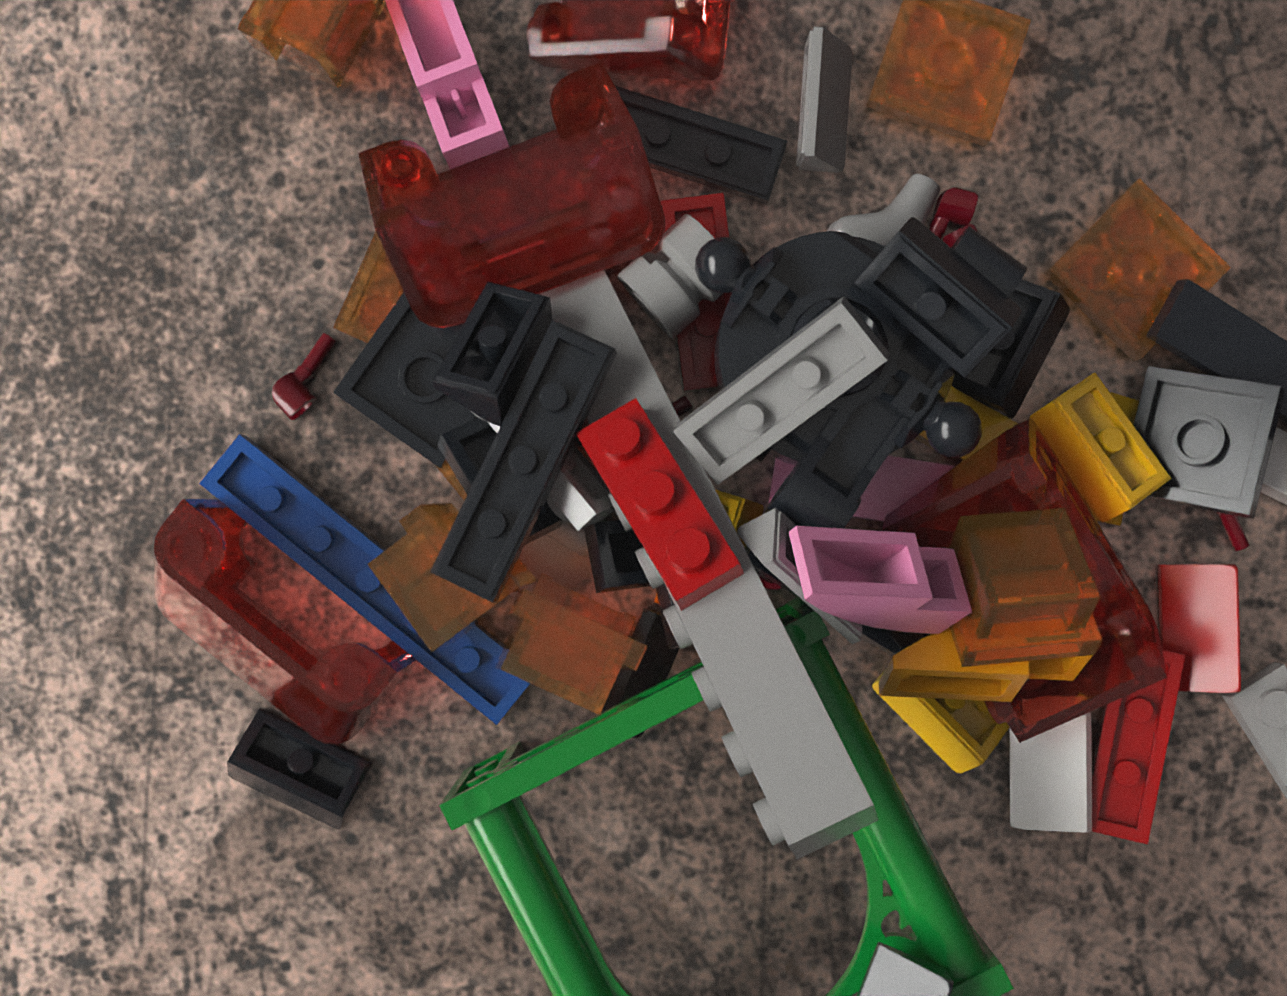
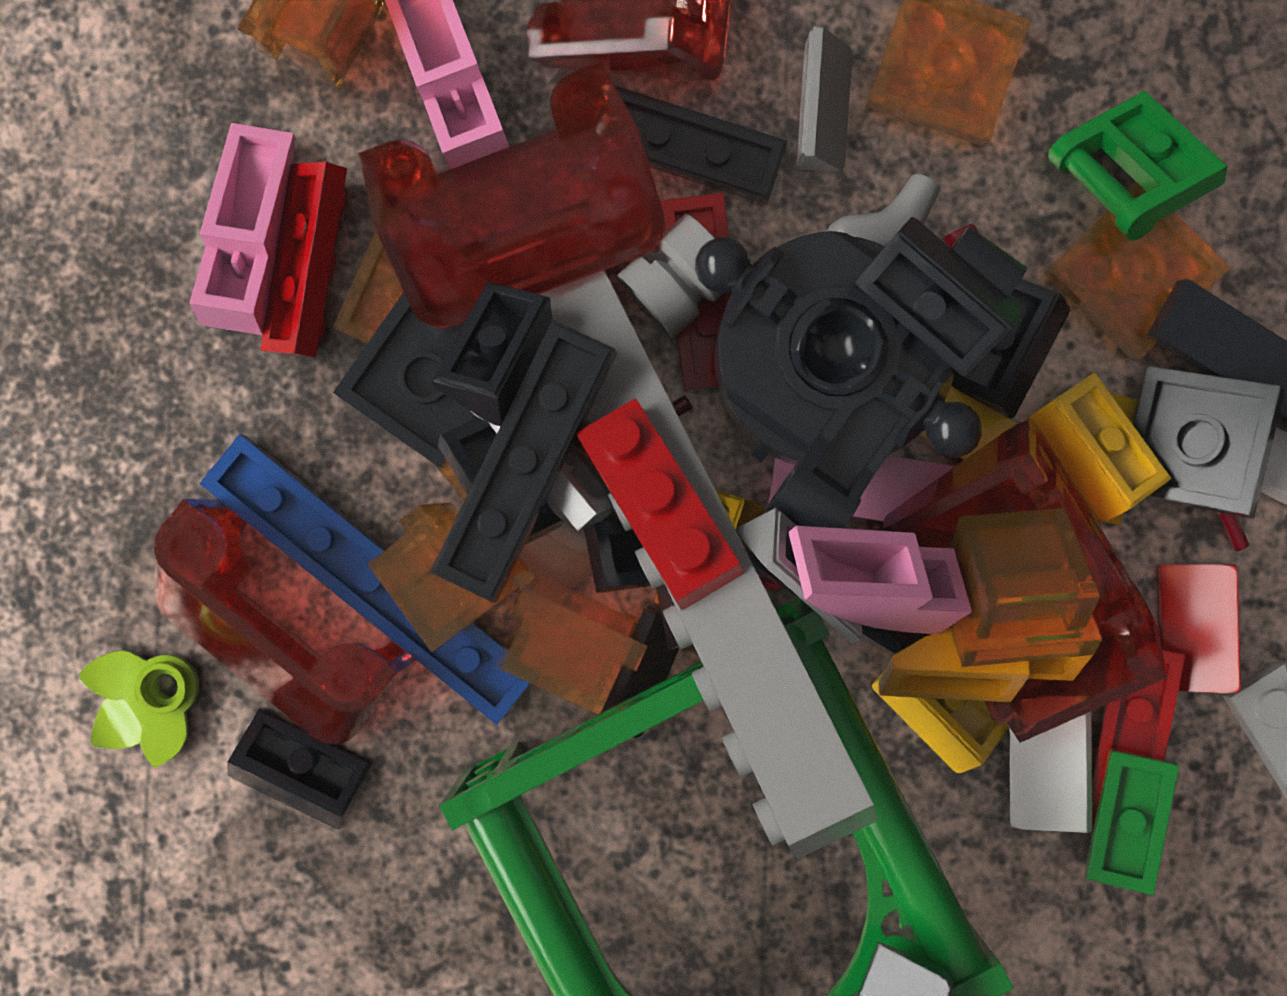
(137, 707): none -> lime plate
(243, 229): none -> bright pink slope
(290, 390): dark red hand -> none
(304, 259): none -> red plate
(782, 391): light grey plate -> none
(954, 207): dark red hand -> none
(1131, 821): none -> green plate
(1152, 150): none -> green plate

